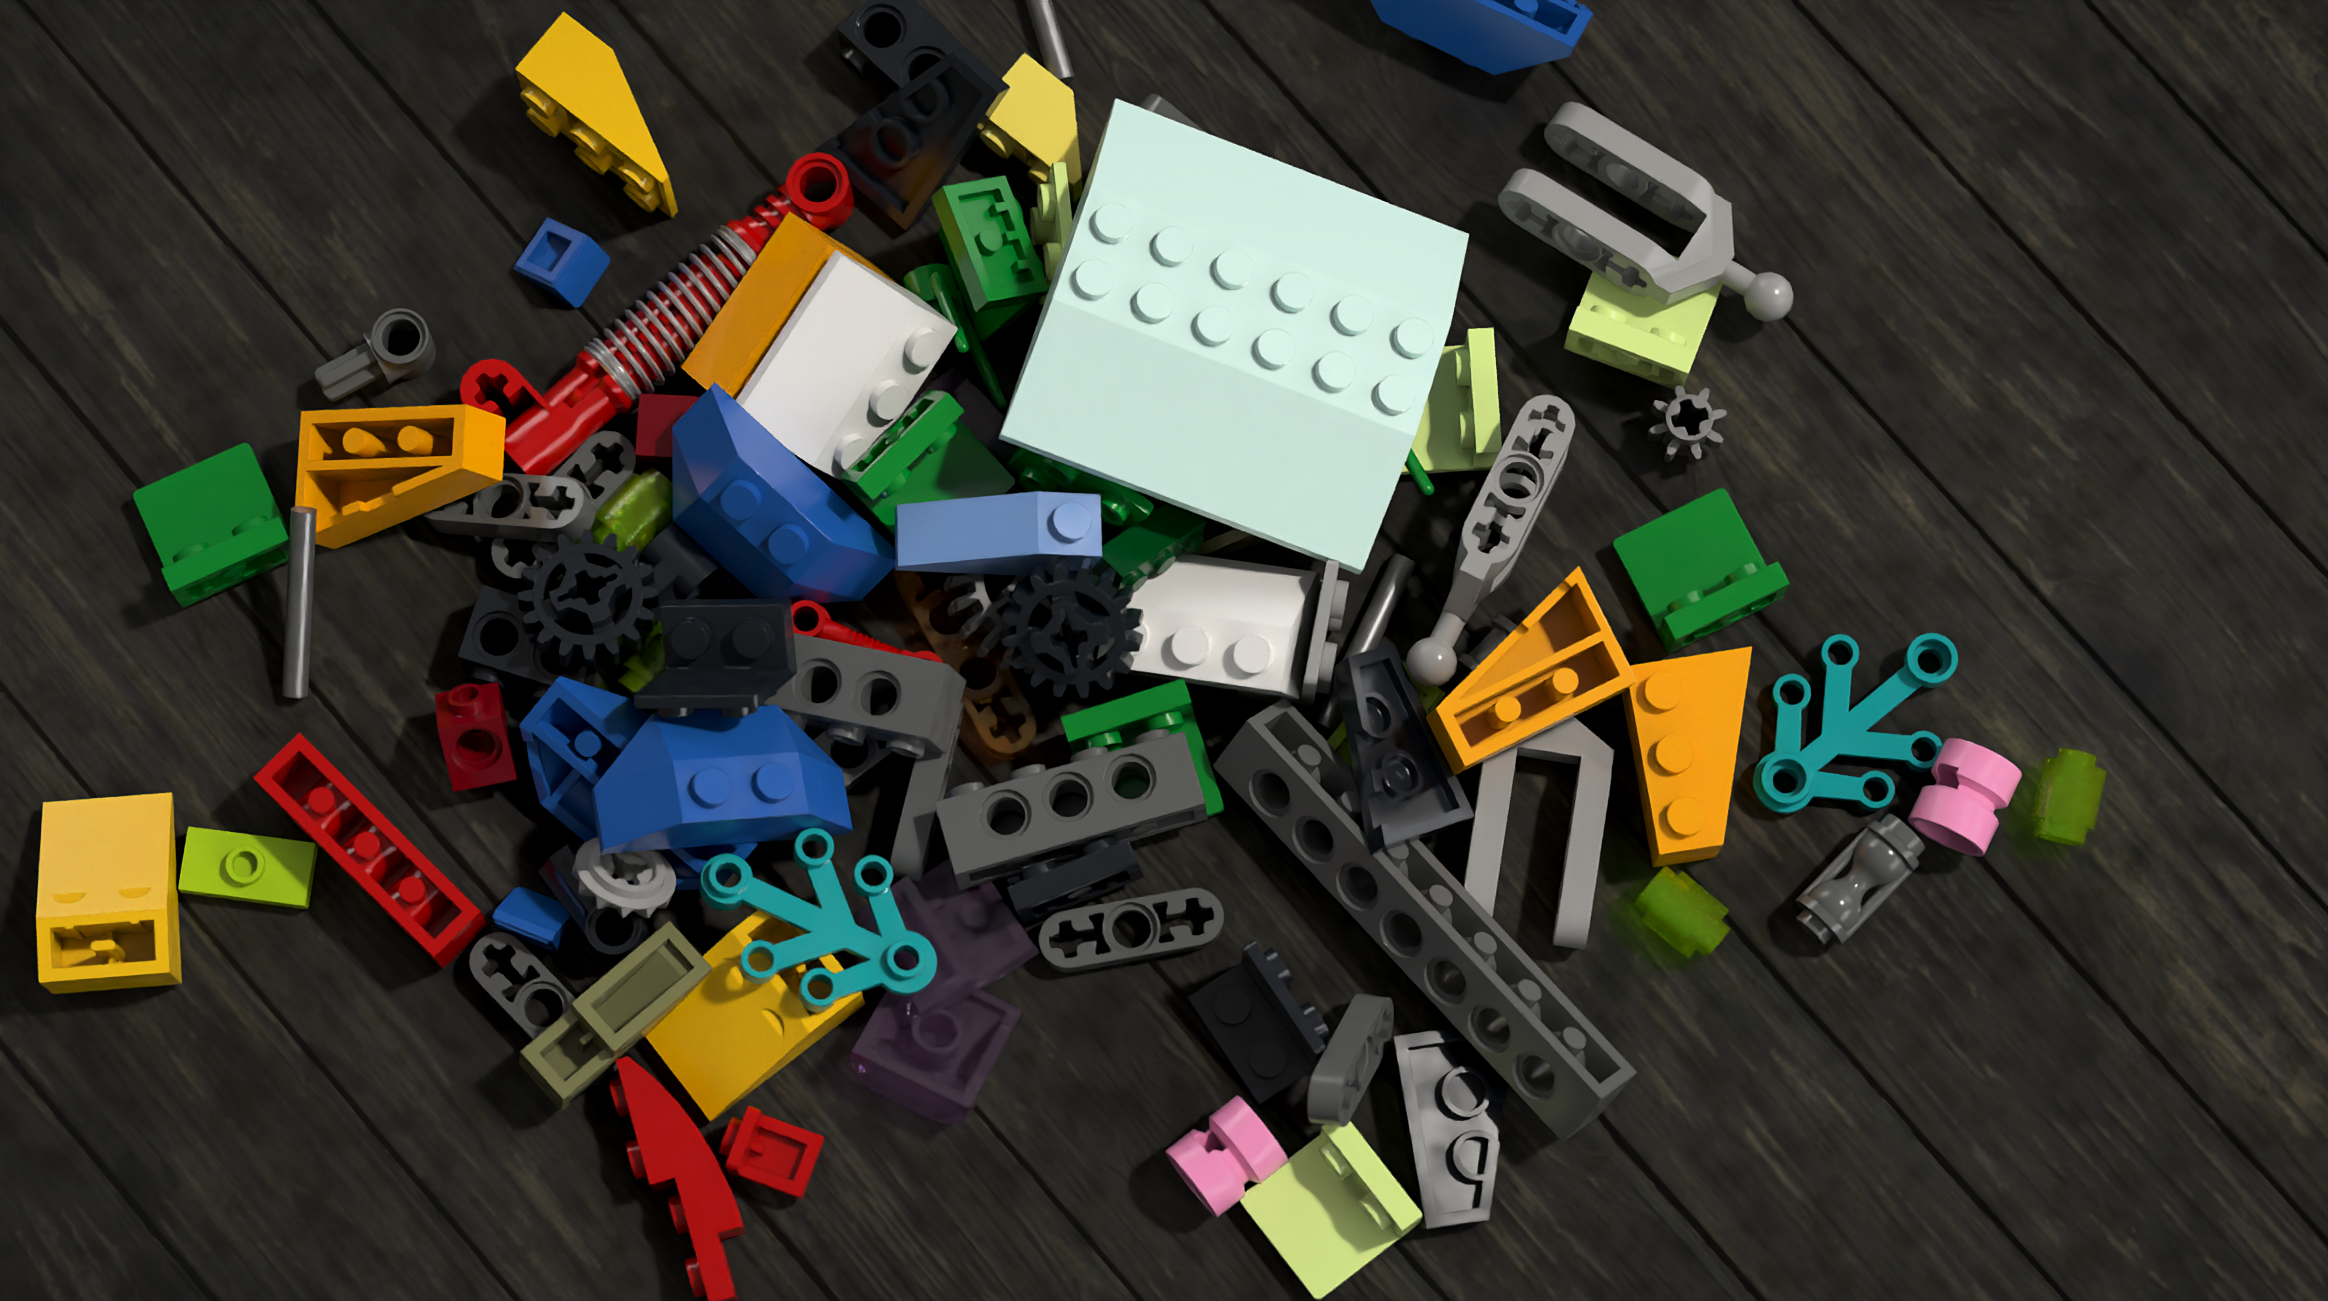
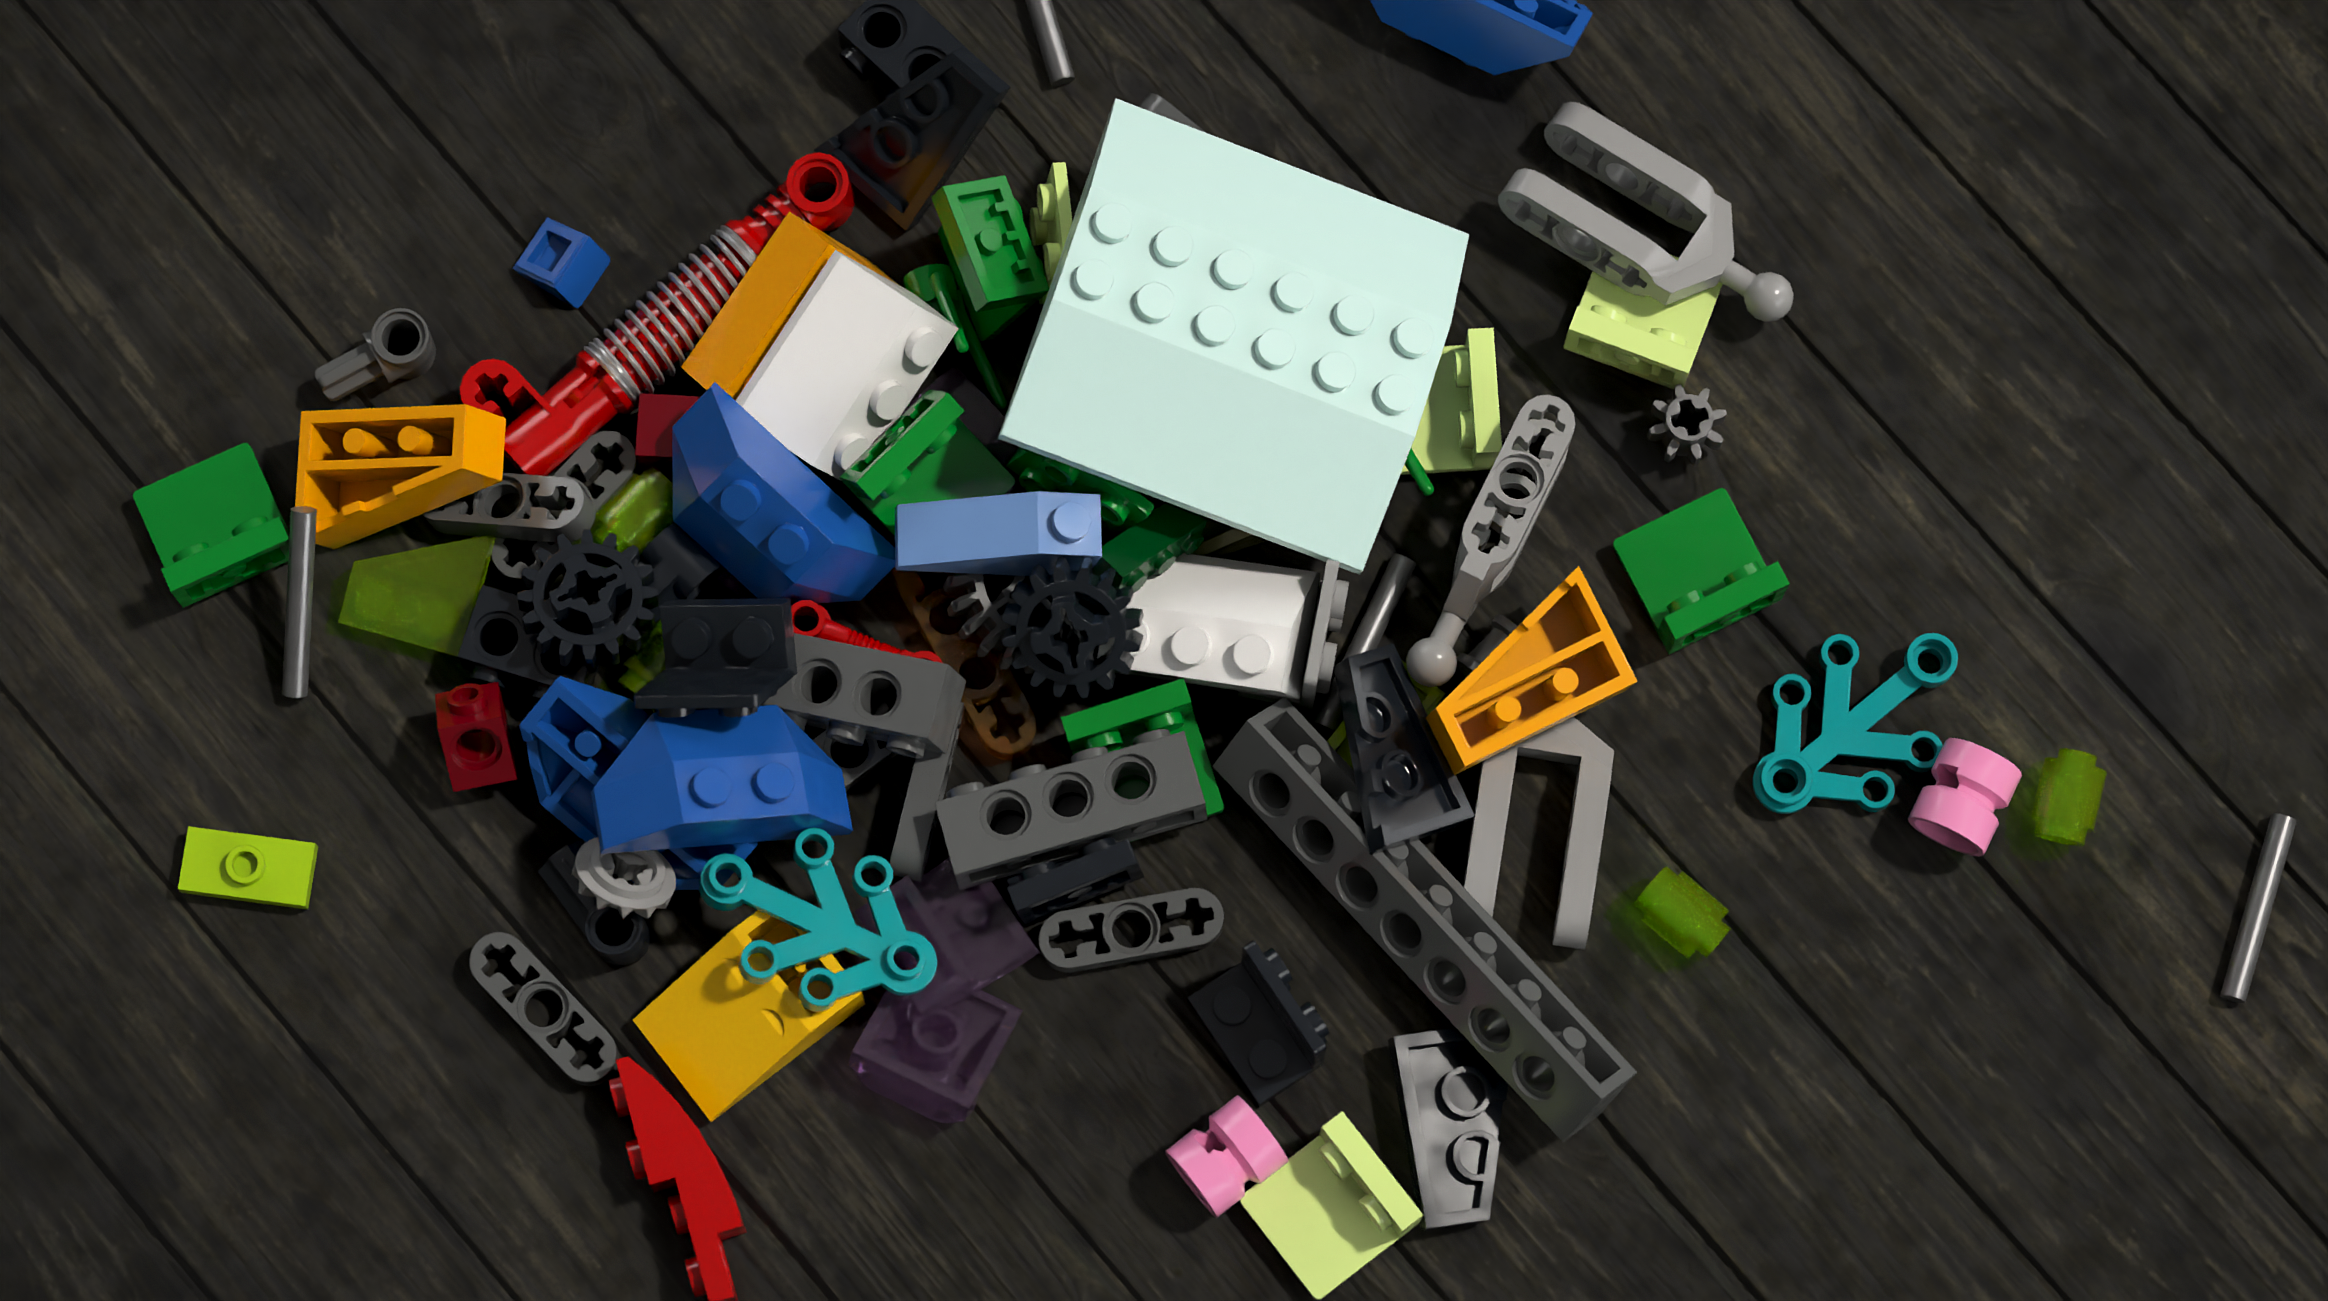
(108, 894): yellow slope -> none
(371, 850): red brick -> none
(419, 593): none -> clear neon green wing
(533, 919): blue slope -> none
(581, 91): yellow slope -> none
(614, 1015): olive slope -> none
(771, 1152): red bracket -> none
(1036, 124): light yellow slope -> none
(1350, 1060): dark grey beam -> none
(1684, 749): light orange wedge -> none
(1881, 857): dark grey piece -> none
(2258, 908): none -> flat silver bar

